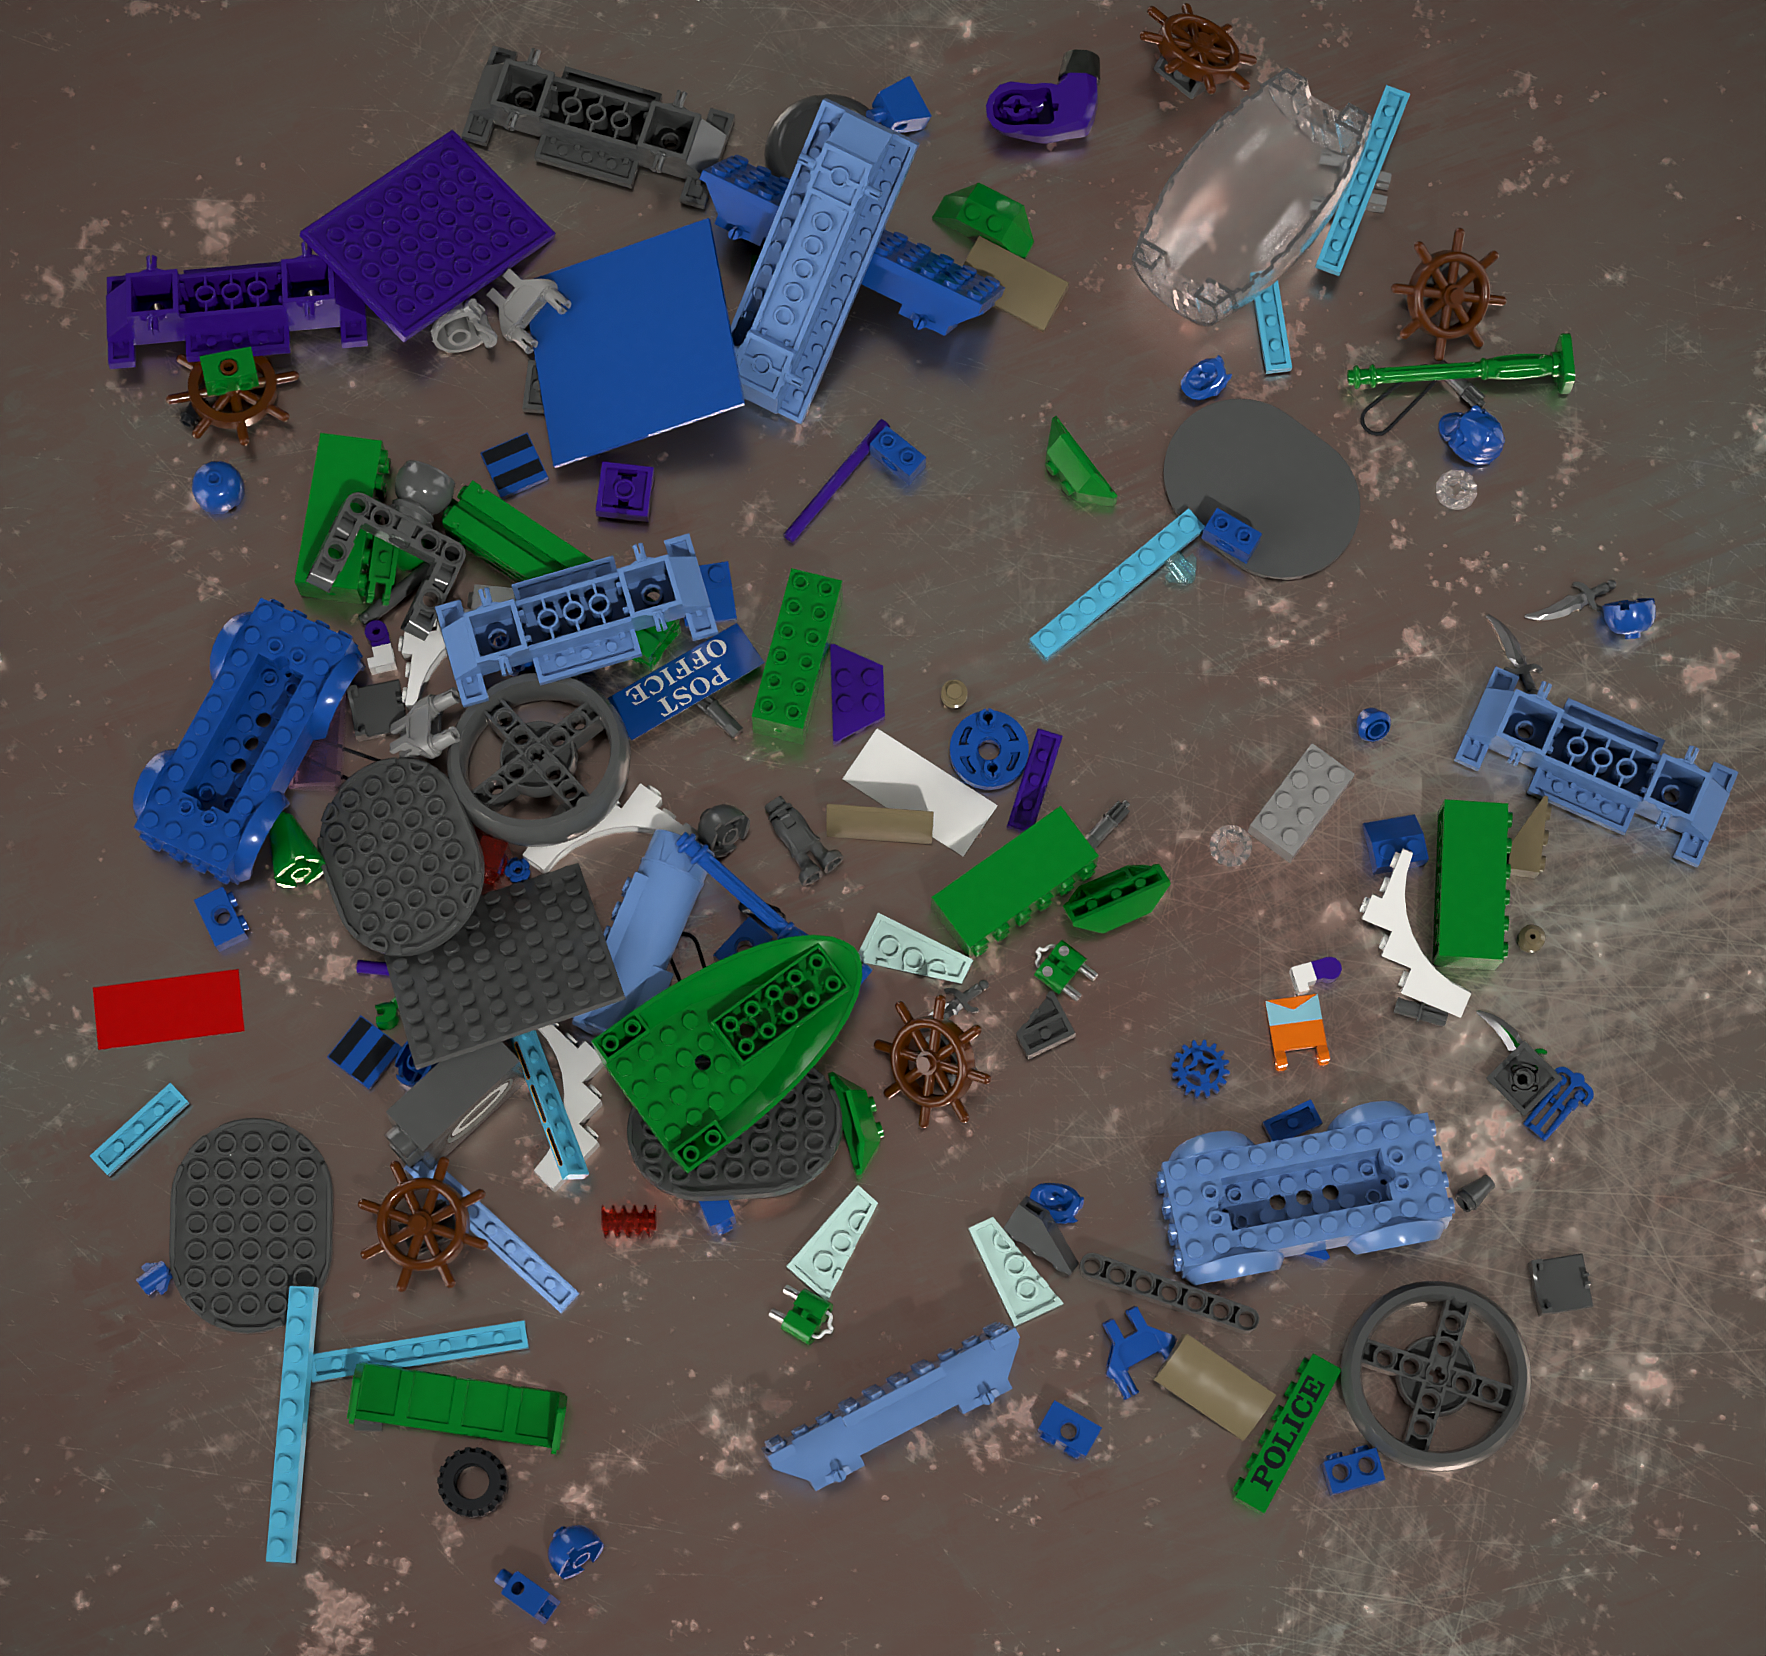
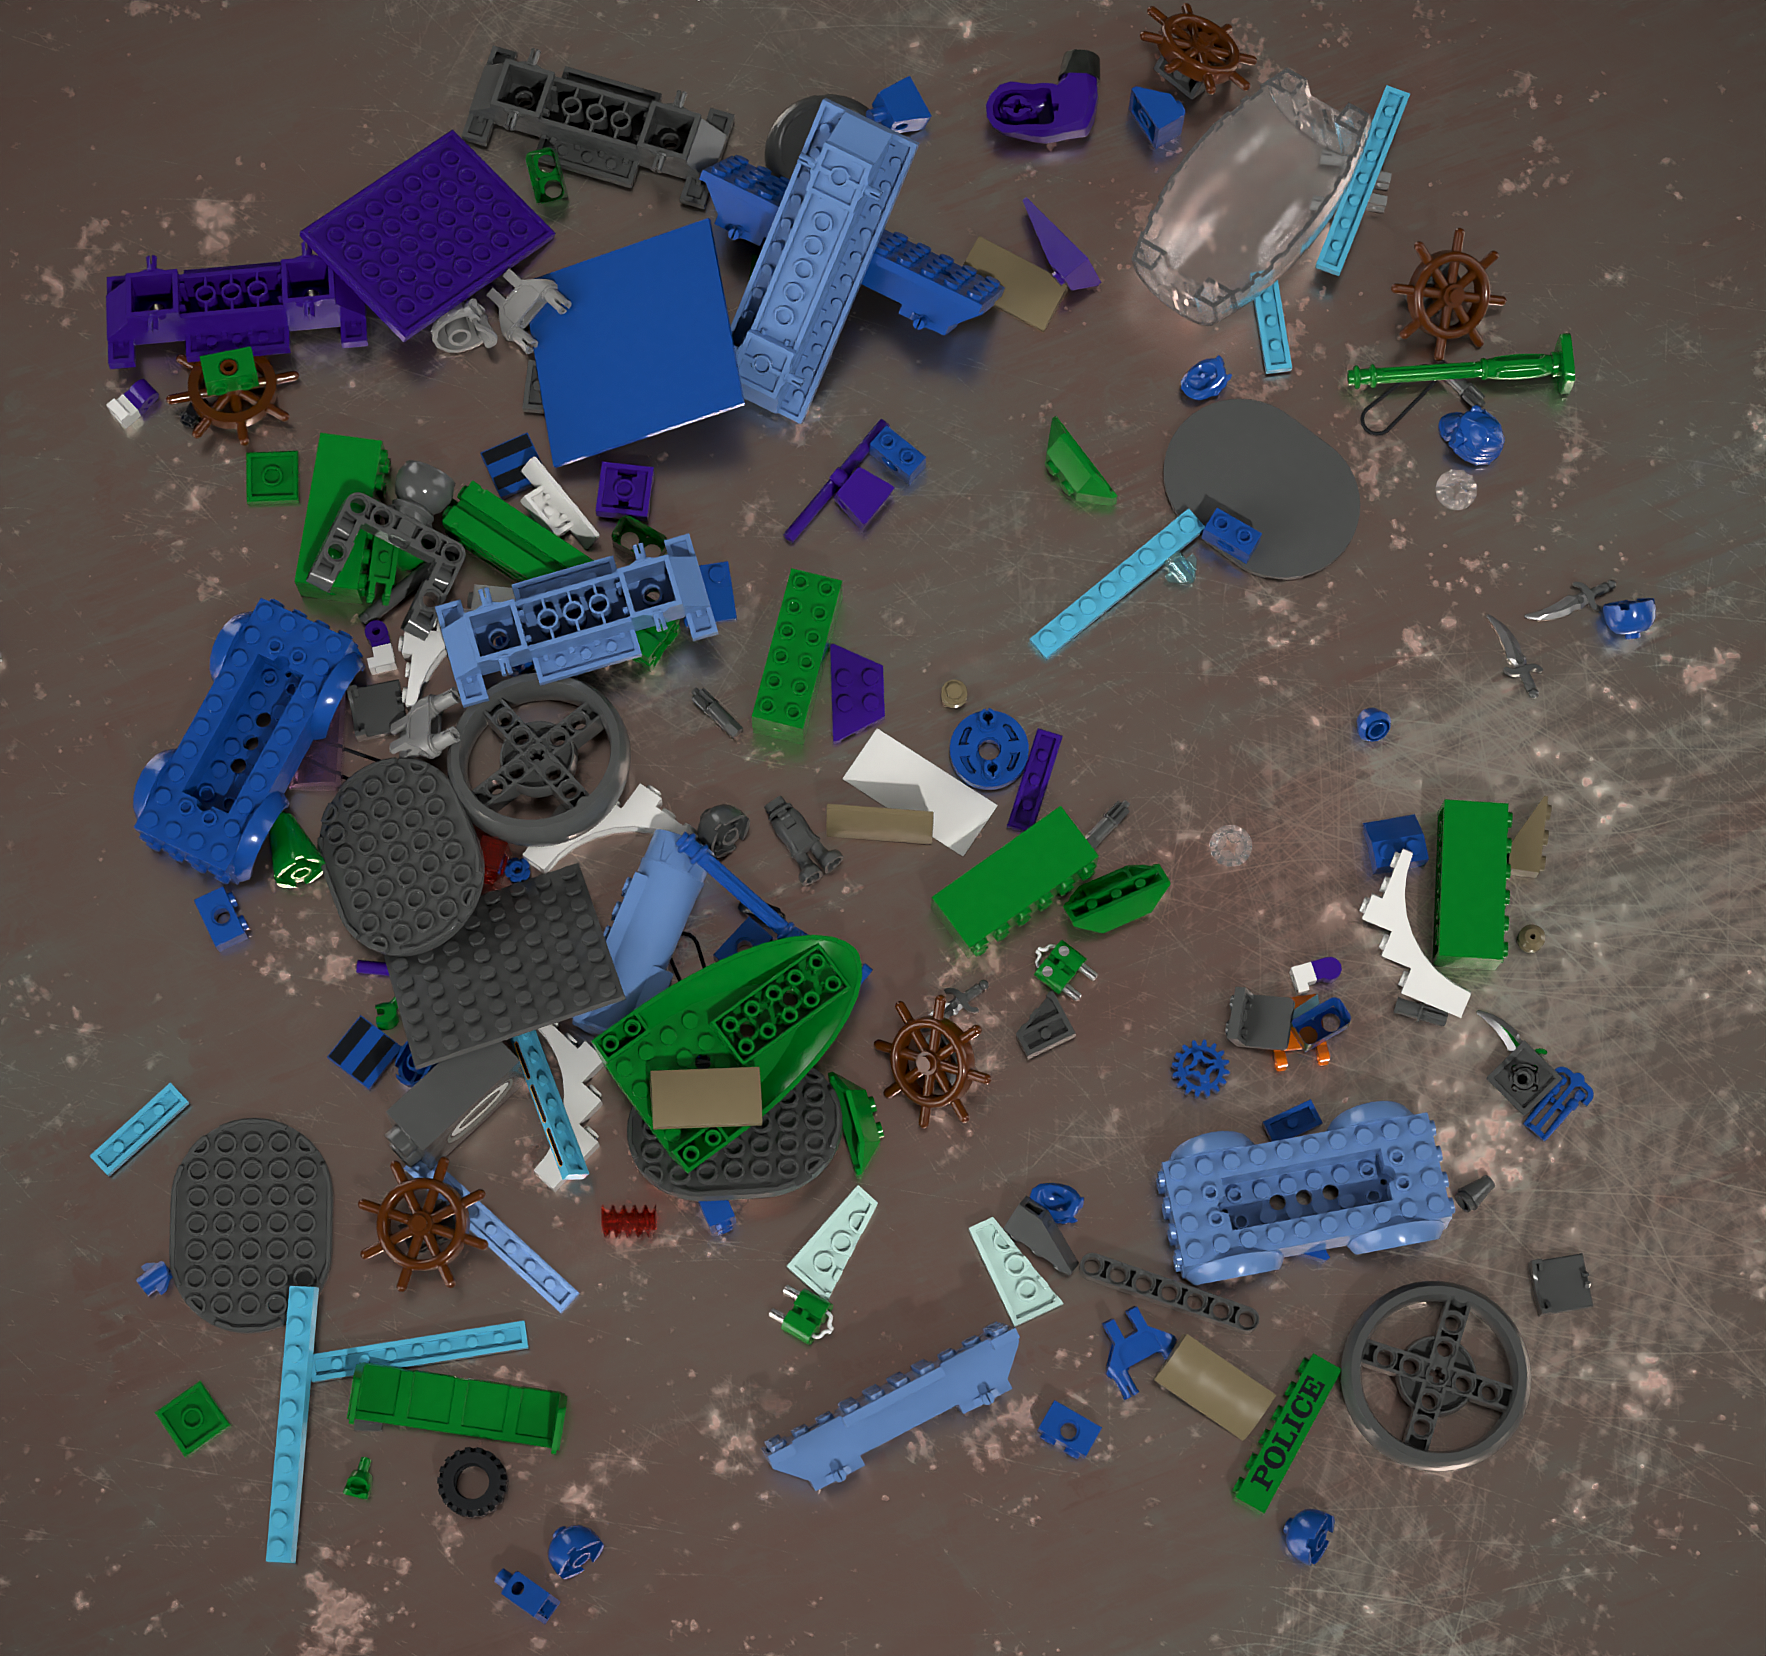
(133, 403): none -> leg
(168, 1009): red sticker -> none
(193, 1419): none -> green tile
(218, 487): blue cylinder -> none
(272, 477): none -> green tile
(360, 1481): none -> green piece
(534, 172): none -> green piece
(553, 507): none -> white bracket
(629, 524): none -> green piece
(685, 680): blue sticker -> none
(706, 1098): none -> dark tan slope
(860, 494): none -> dark purple torso
(906, 950): light aqua wing -> none
(987, 214): green wedge -> none
(1067, 261): none -> dark purple wedge
(1157, 114): none -> blue slope
(1259, 1020): none -> dark grey bracket
(1301, 803): light grey brick -> none
(1307, 1535): none -> blue cylinder
(1323, 1035): none -> blue piece
(1354, 1476): blue brick -> none
(1597, 764): medium blue piece -> none

